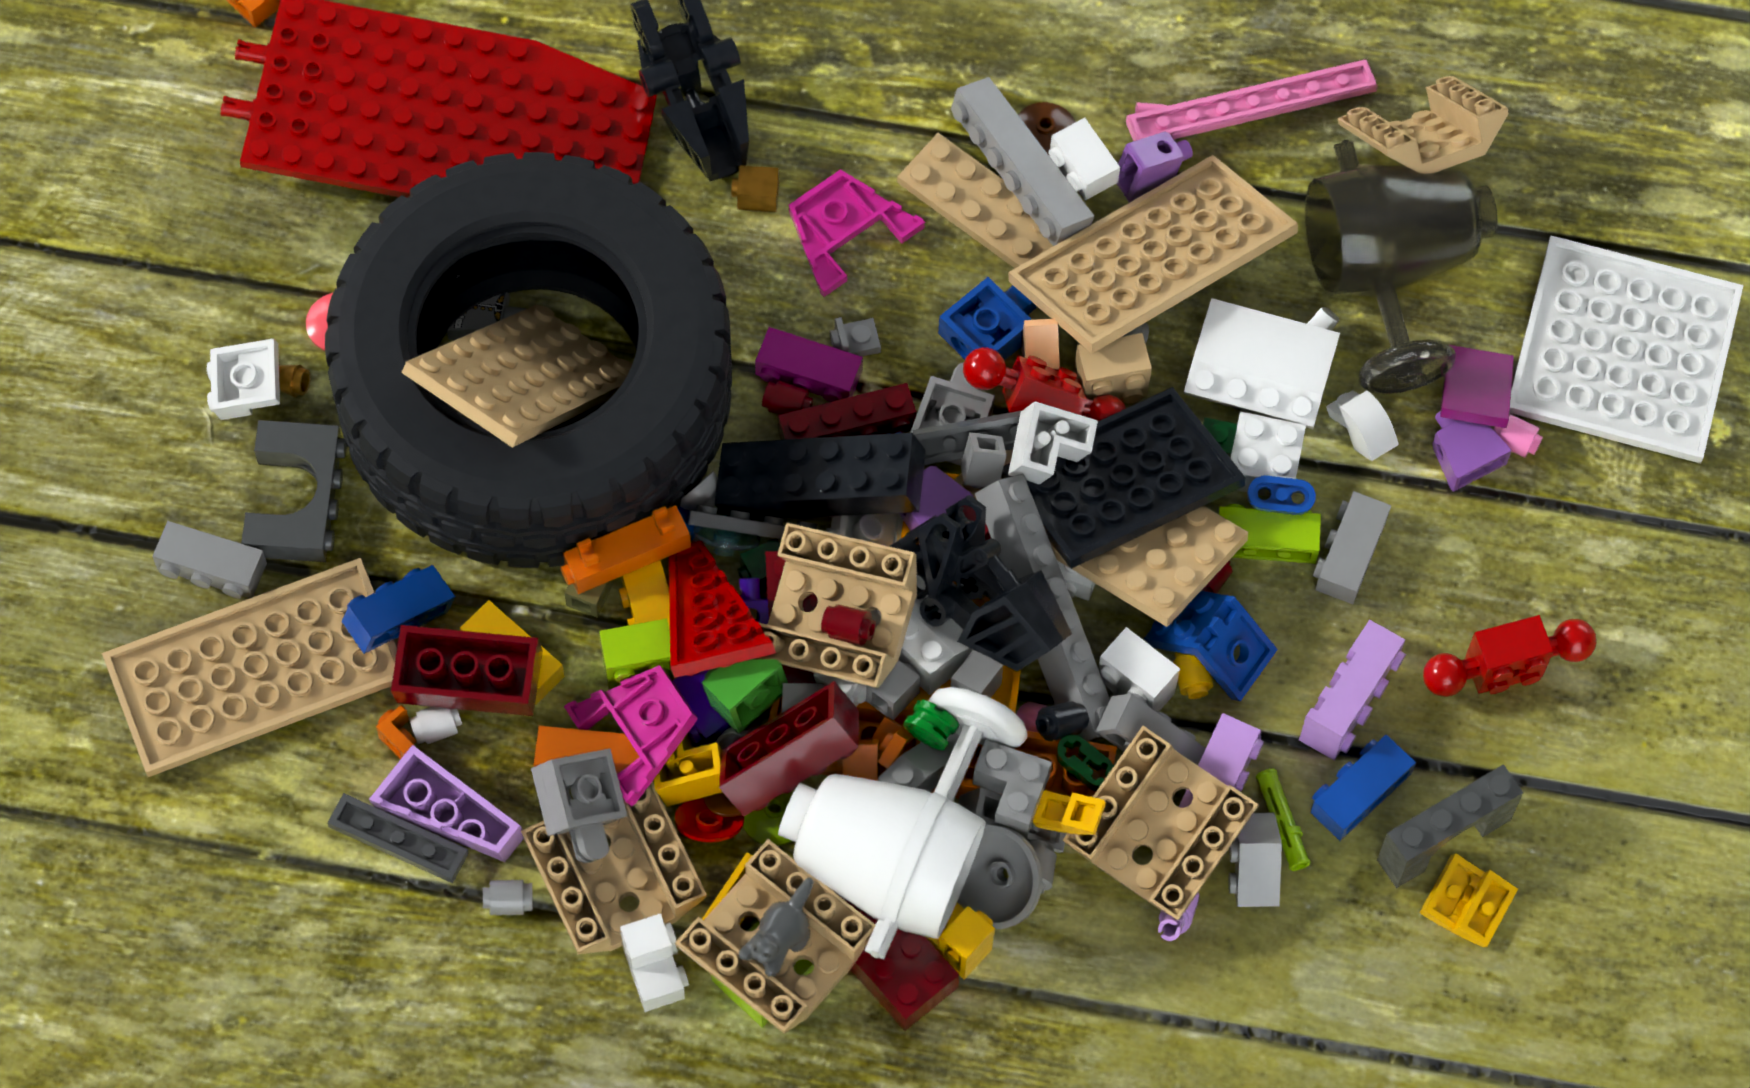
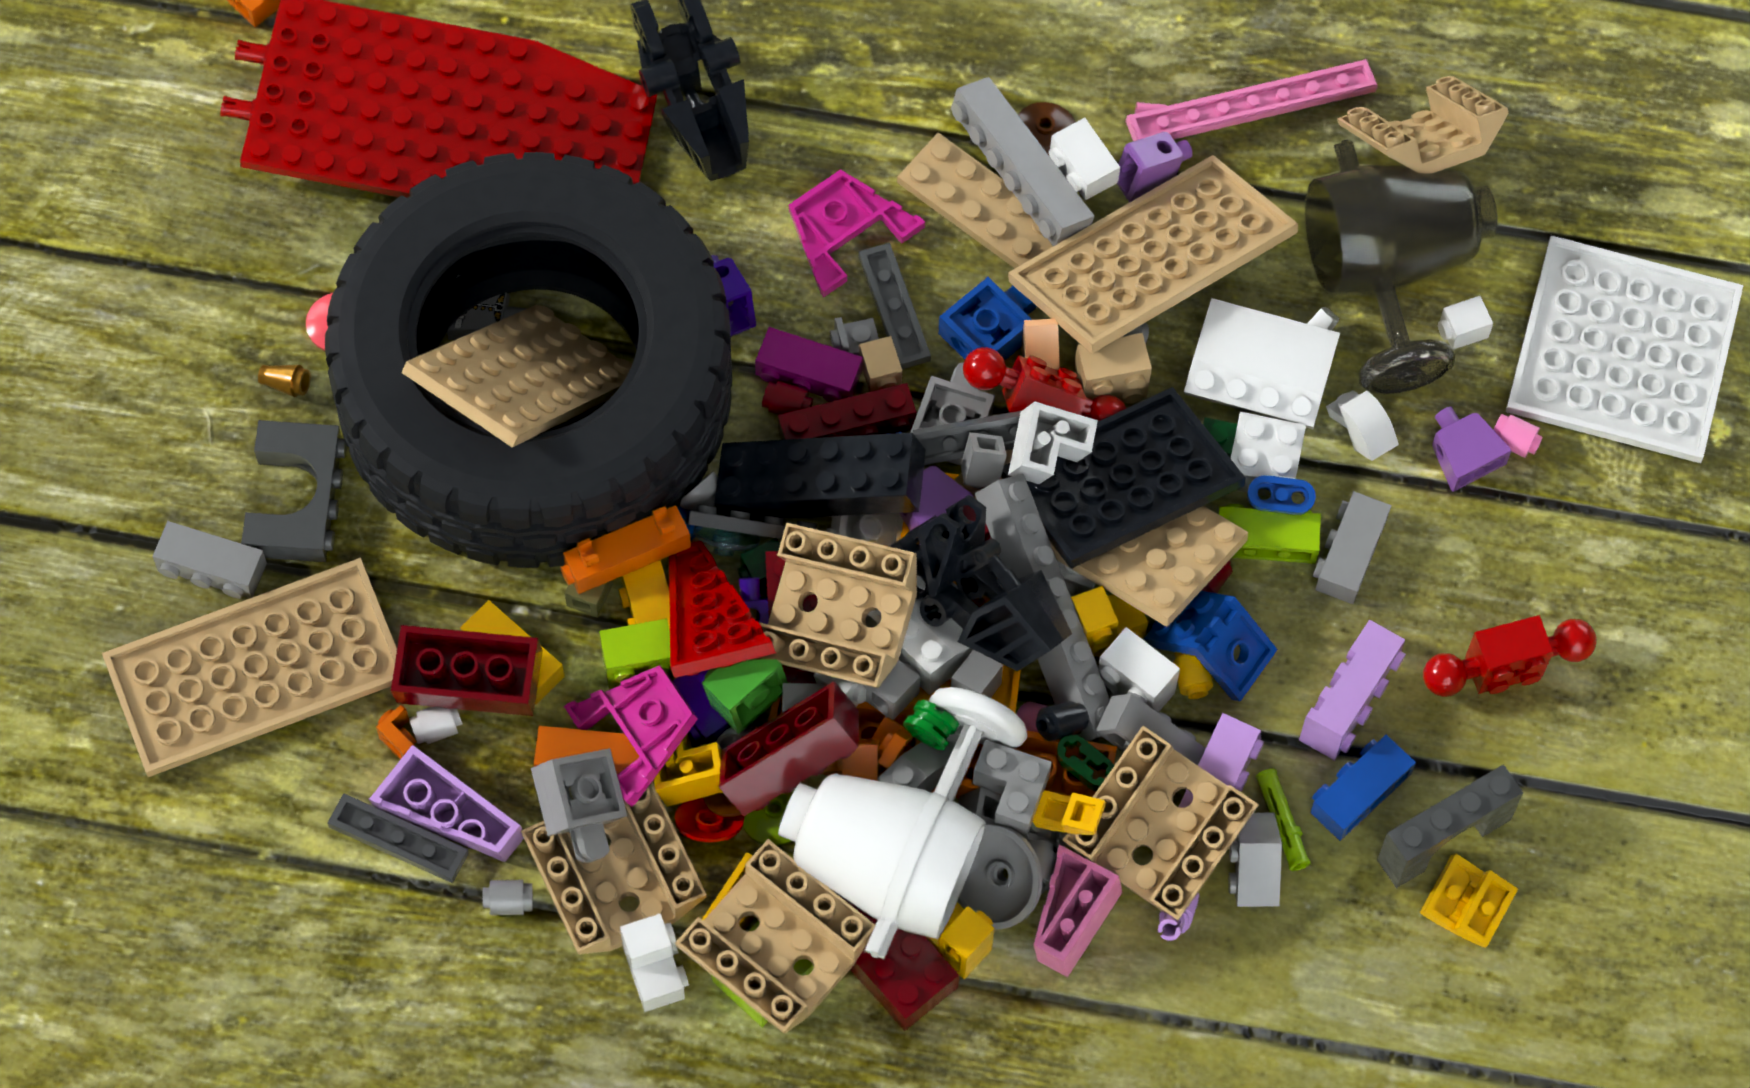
(243, 378): white plate -> none
(409, 602): blue brick -> none
(736, 288): none -> dark purple torso
(756, 188): pearl gold brick -> none
(780, 929): dark grey animal -> none
(848, 624): dark red brick -> none
(880, 364): none -> tan brick
(894, 305): none -> dark grey plate
(1074, 909): none -> bright pink wedge
(1106, 617): none -> yellow brick
(1465, 323): none -> white brick
(1478, 387): magenta tile -> none

